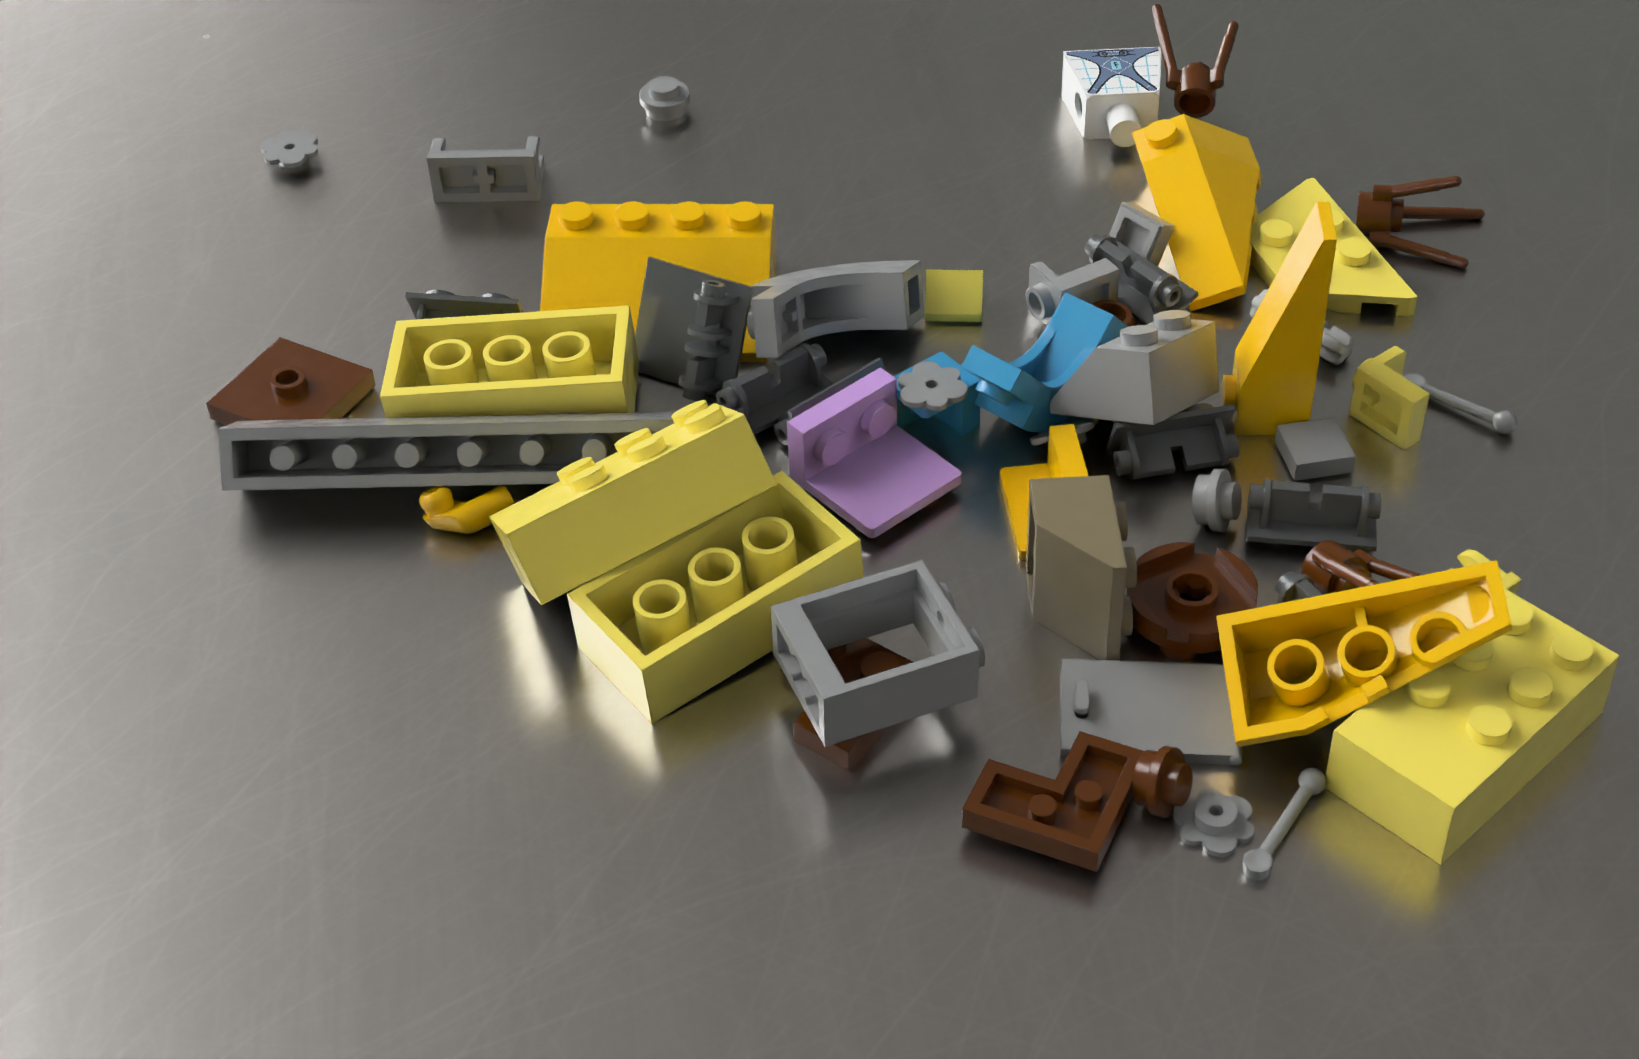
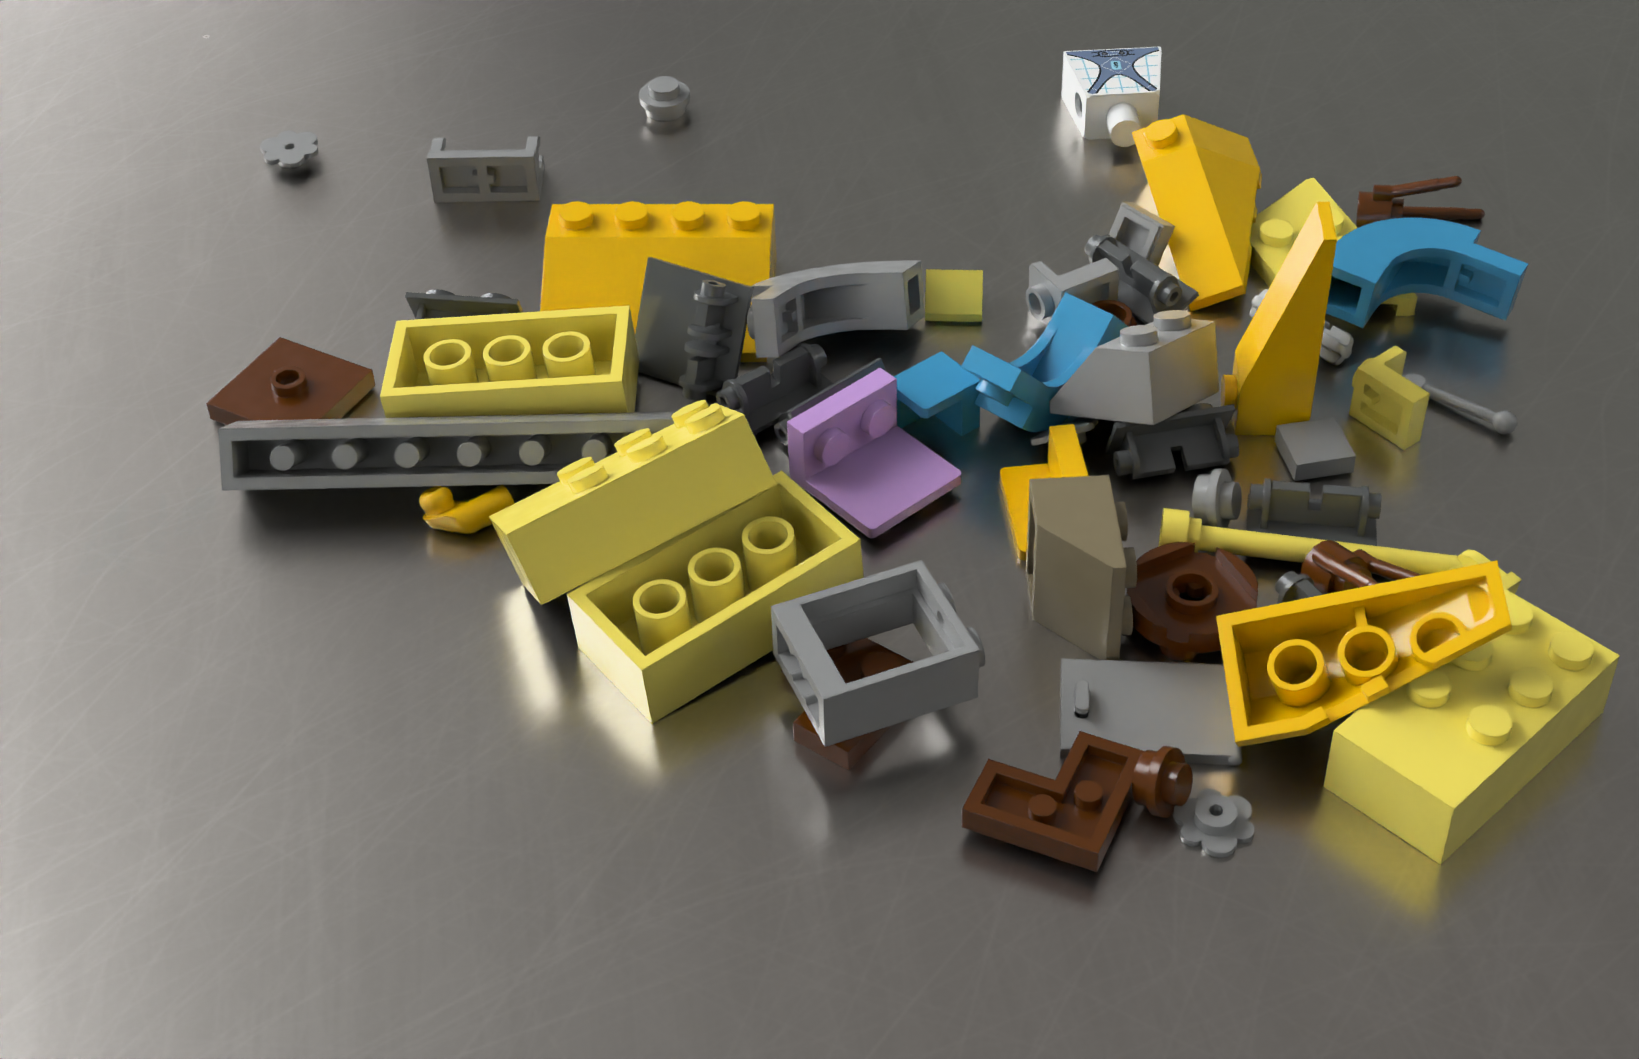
(931, 386): light grey plant -> none
(1179, 527): none -> light yellow piece
(1196, 82): reddish brown plant -> none
(1258, 862): light grey hinge -> none
(1420, 257): none -> dark azure arch

